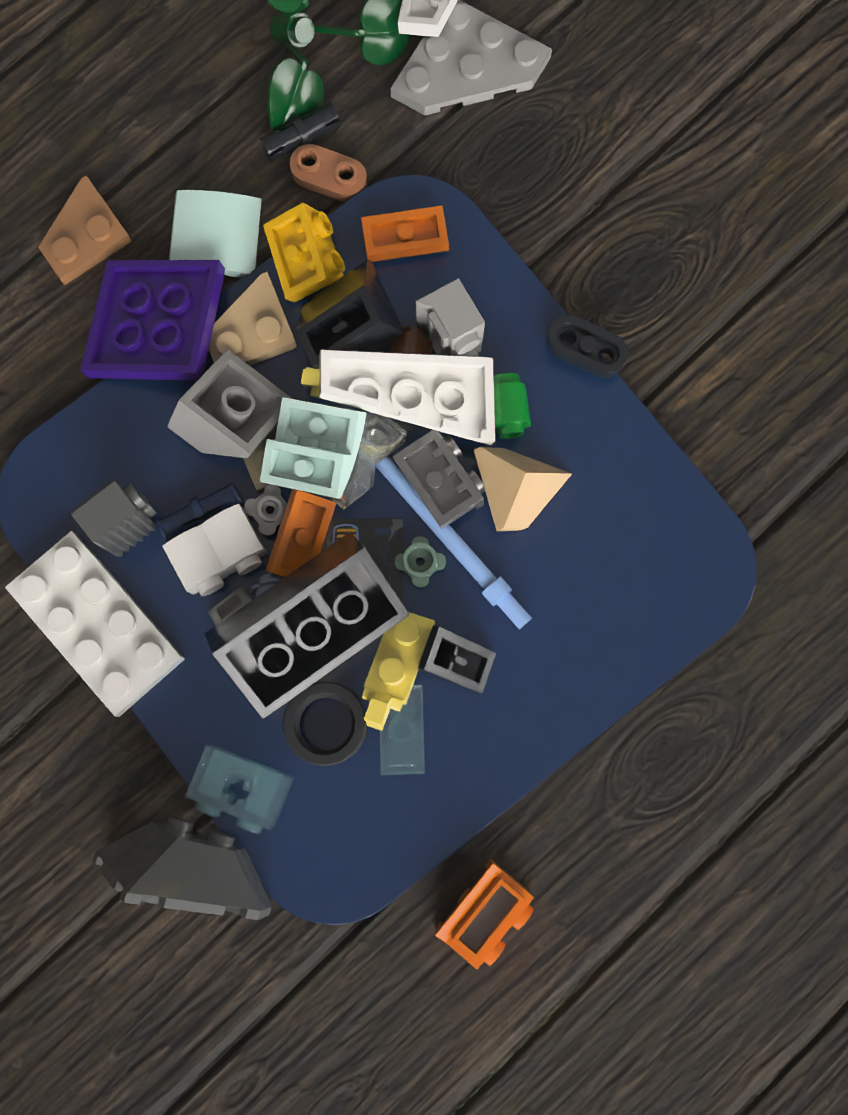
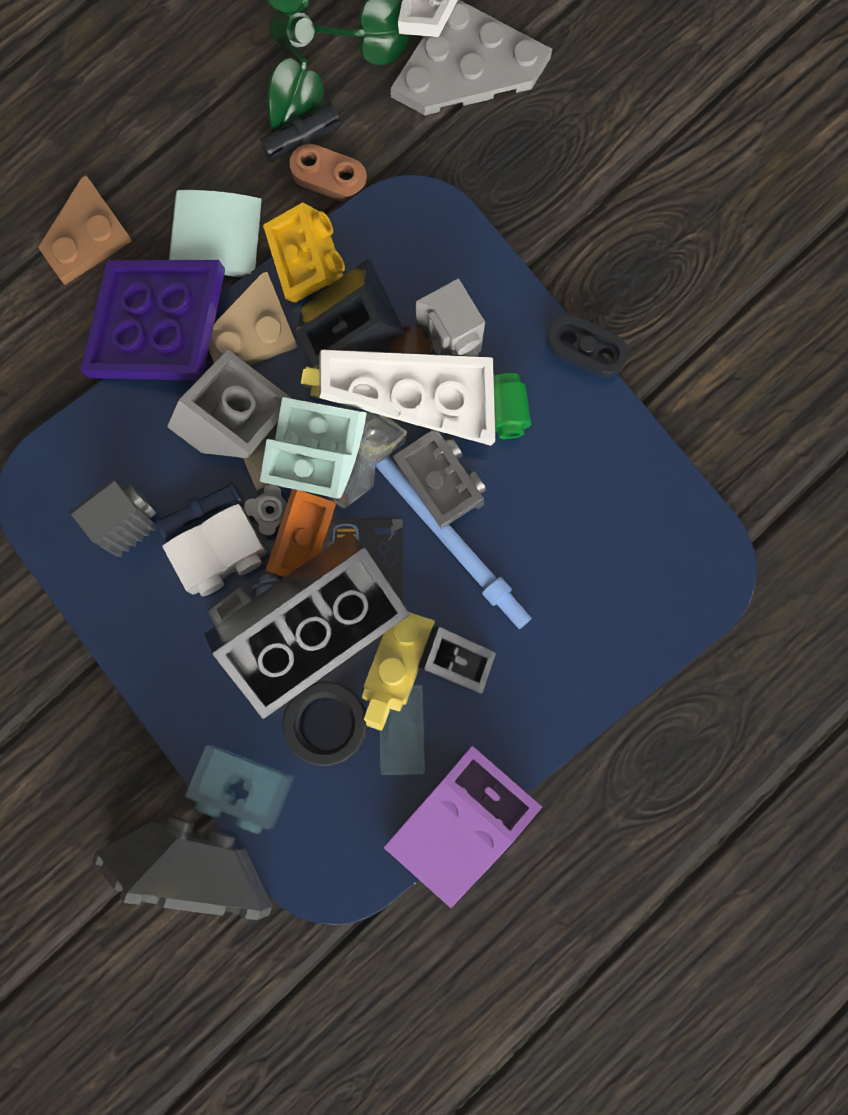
(95, 623): white plate -> none
(405, 233): orange plate -> none
(432, 561): sand green plate -> none
(462, 826): none -> medium lavender slope
(486, 916): orange window -> none
(516, 486): tan slope -> none

